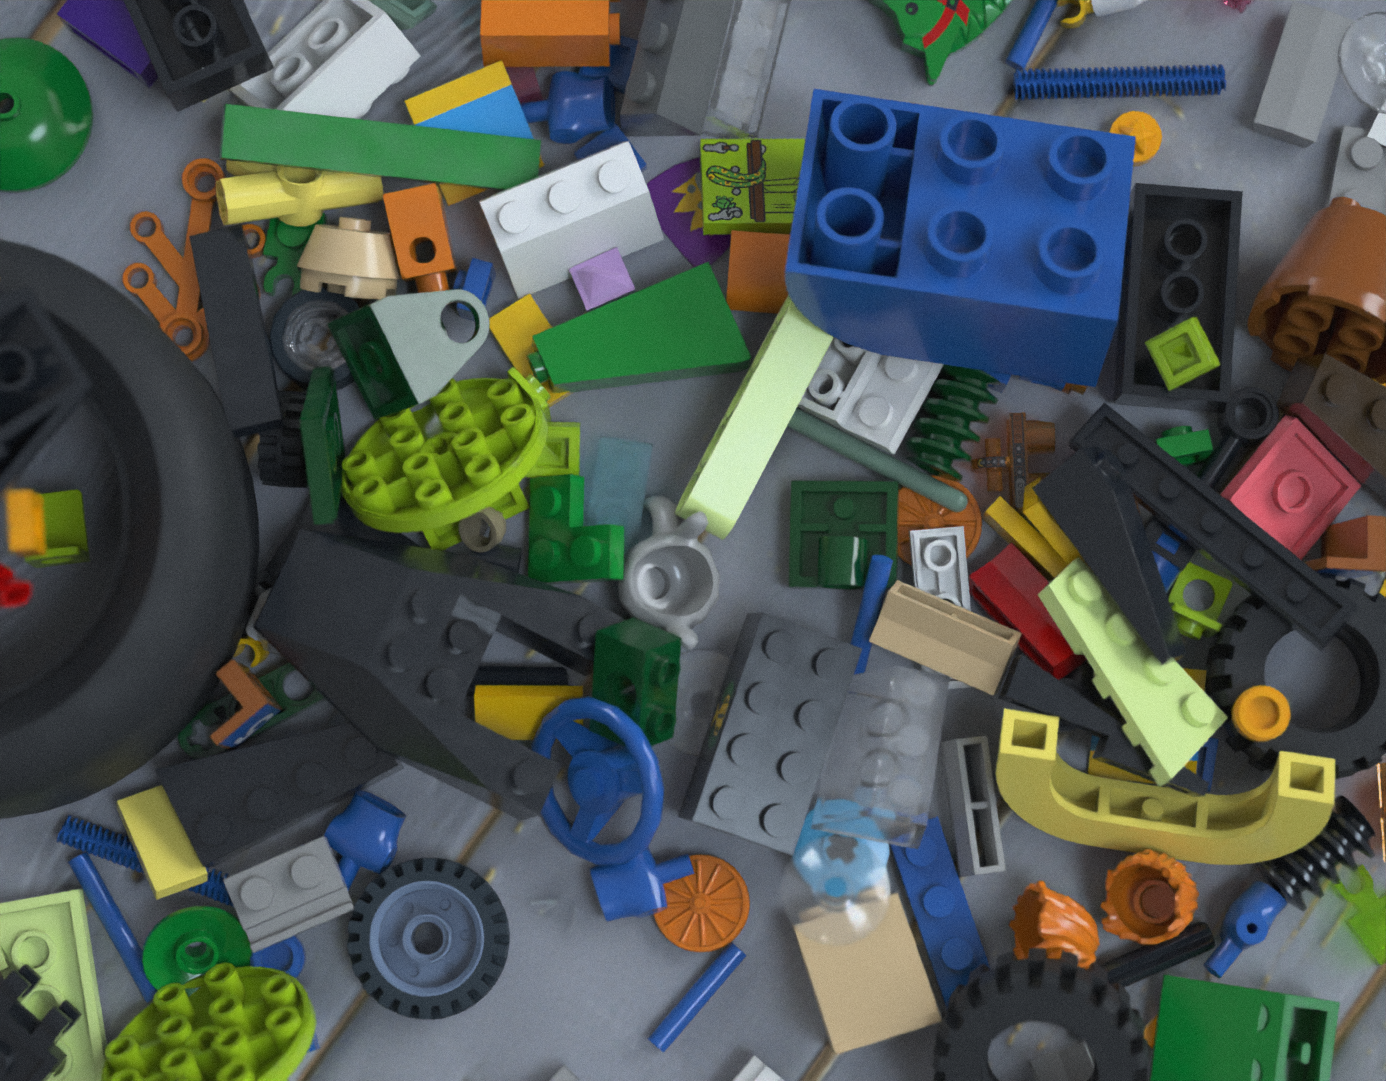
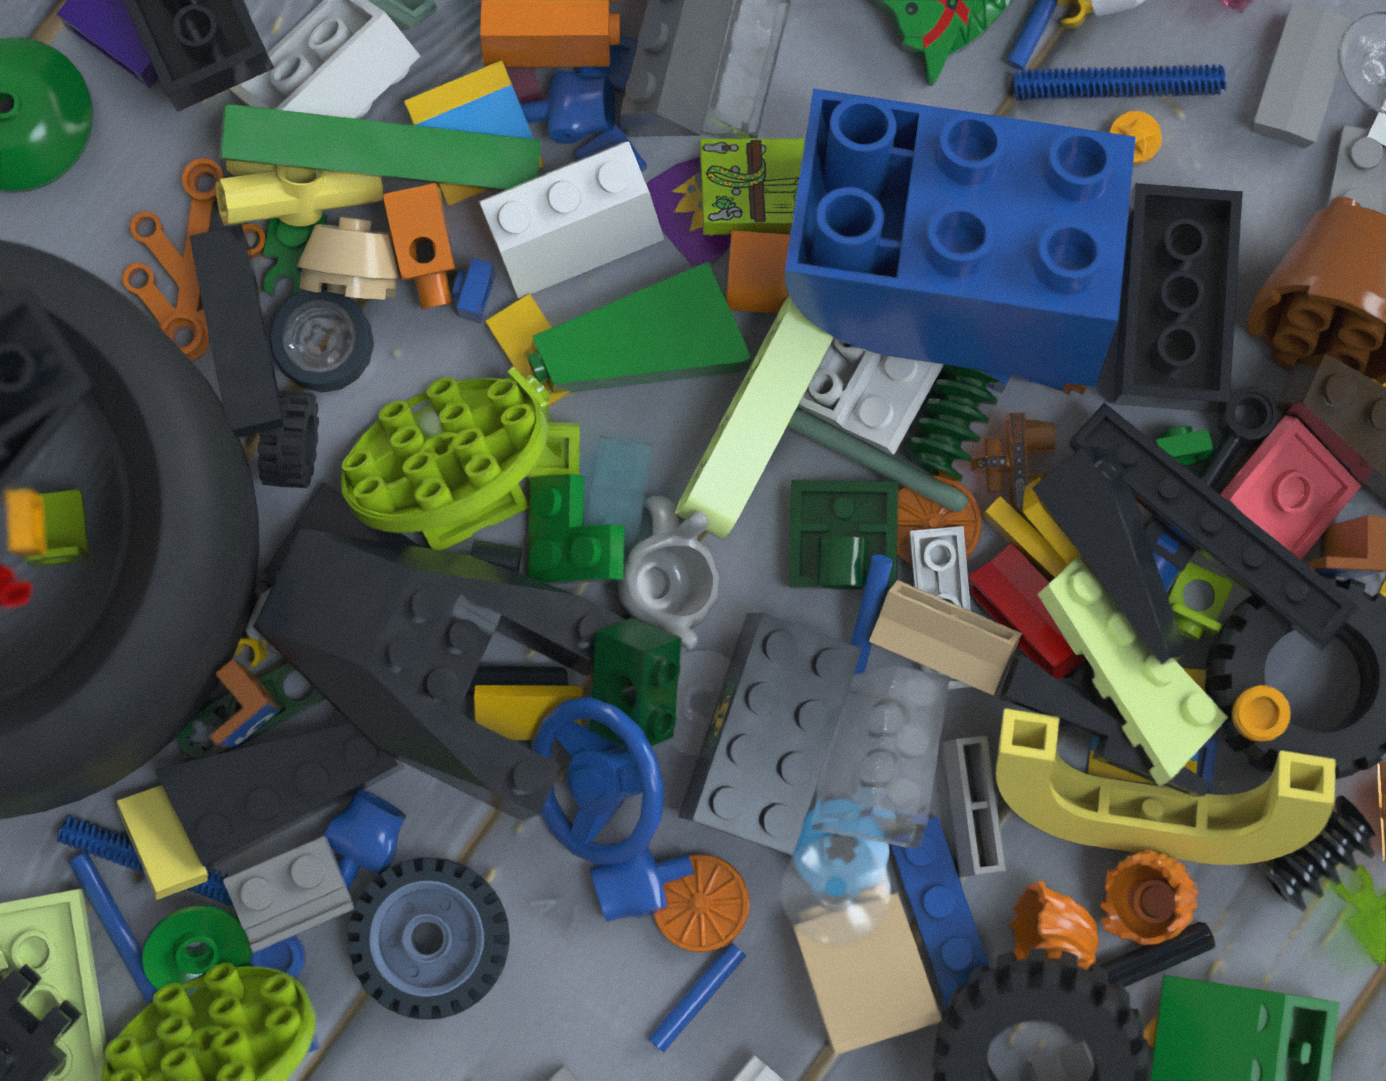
(323, 444): dark green tile -> none
(403, 348): hose -> none
(474, 526): dark tan hinge -> none
(602, 279): lavender tile -> none
(1182, 353): lime tile -> none
(1245, 925): blue piece -> none

